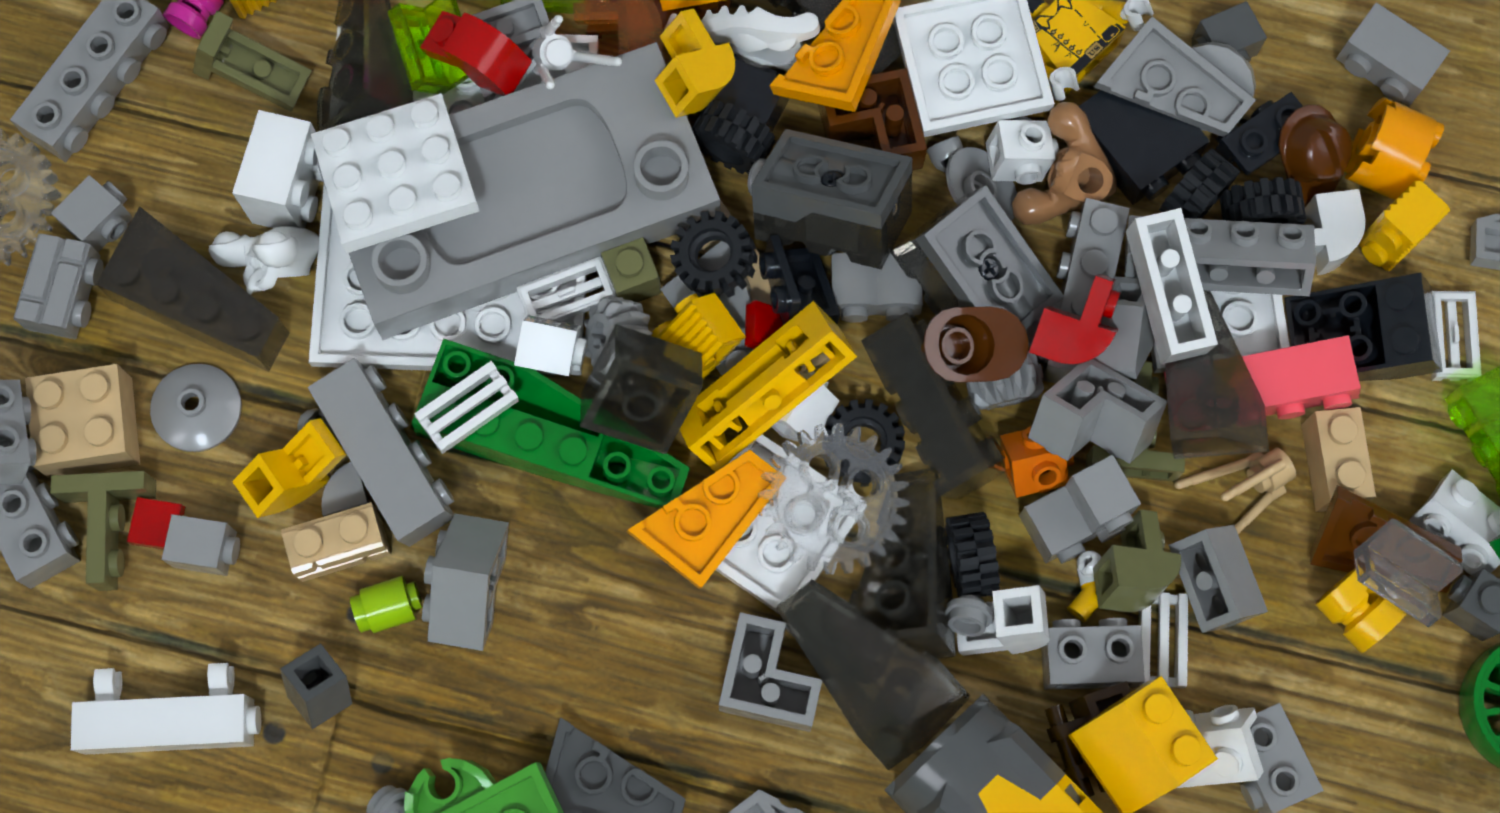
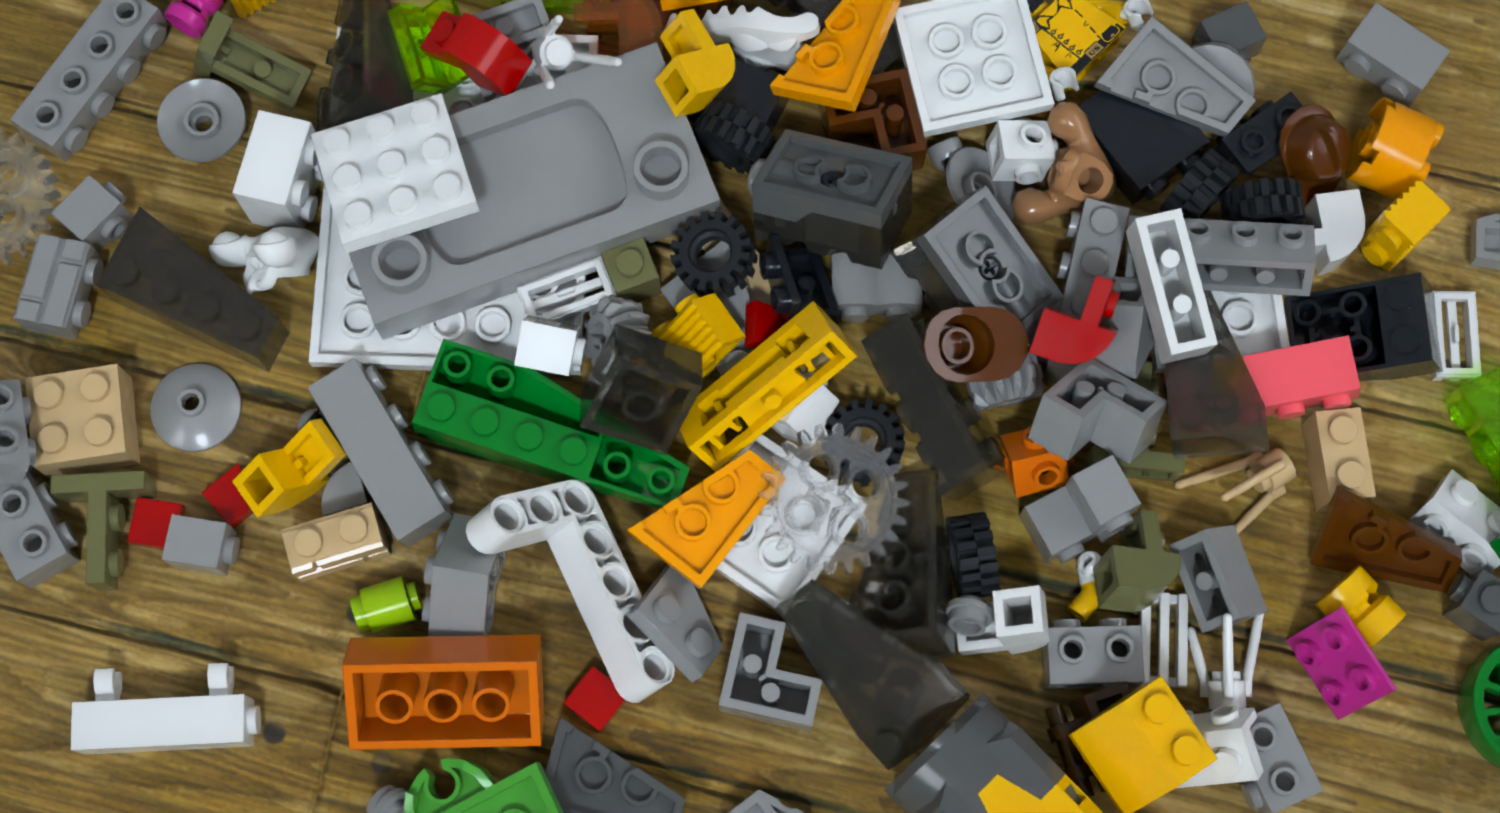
(189, 107): none -> light grey dish
(227, 498): none -> red tile
(316, 686): dark grey brick -> none
(444, 692): none -> orange brick
(456, 392): white tile -> none
(593, 570): none -> white beam
(595, 699): none -> red tile
(677, 623): none -> light grey wing
(1227, 685): none -> white plant
(1341, 663): none -> dark pink hinge
(1406, 570): clear panel -> none

